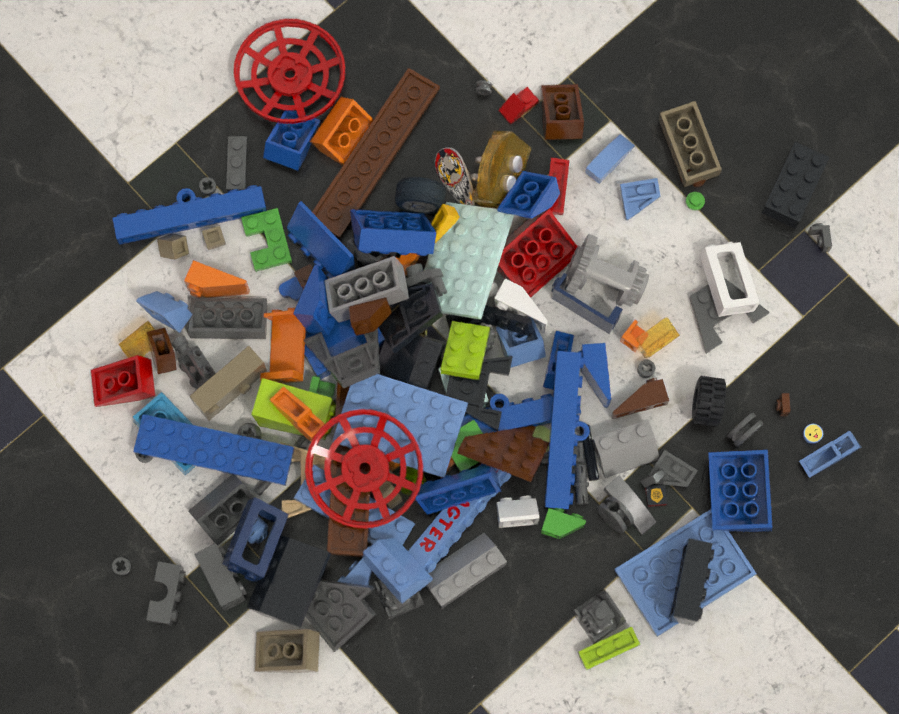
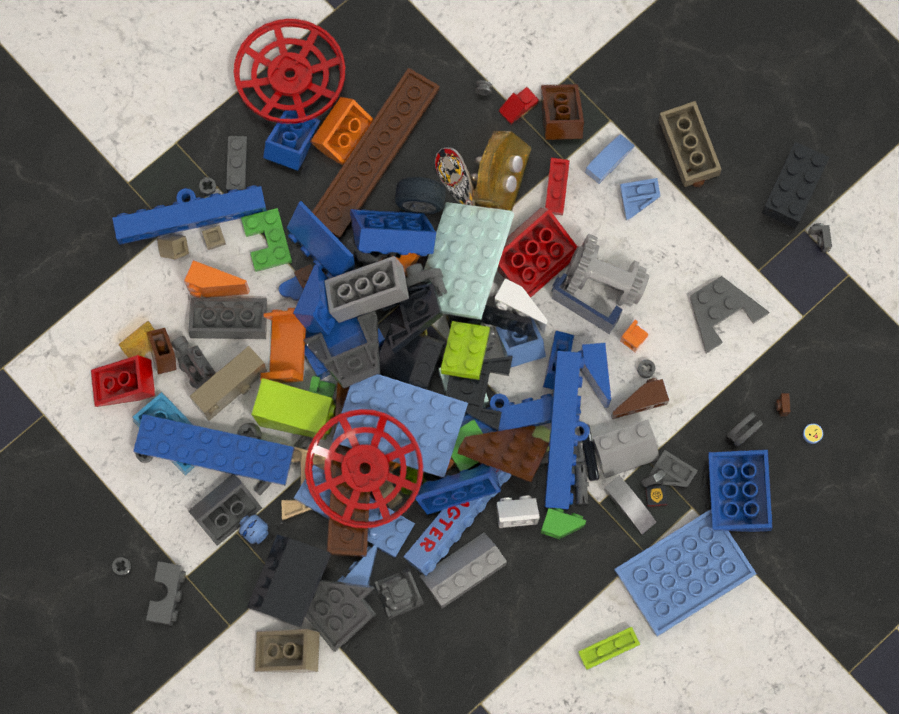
(166, 309): medium blue slope -> none
(222, 581): dark grey brick -> none
(233, 557): dark blue piece -> none
(297, 413): orange slope -> none
(369, 315): reddish brown slope -> none
(396, 568): medium blue slope -> none
(444, 220): yellow slope -> none
(530, 195): blue slope -> none
(599, 616): dark grey brick -> none
(615, 514): dark grey head -> none
(657, 337): clear yellow panel -> none
(690, 582): black brick -> none
(695, 201): bright green plate -> none
(709, 401): black tyre -> none
(719, 291): white piece -> none
(830, 454): medium blue slope -> none

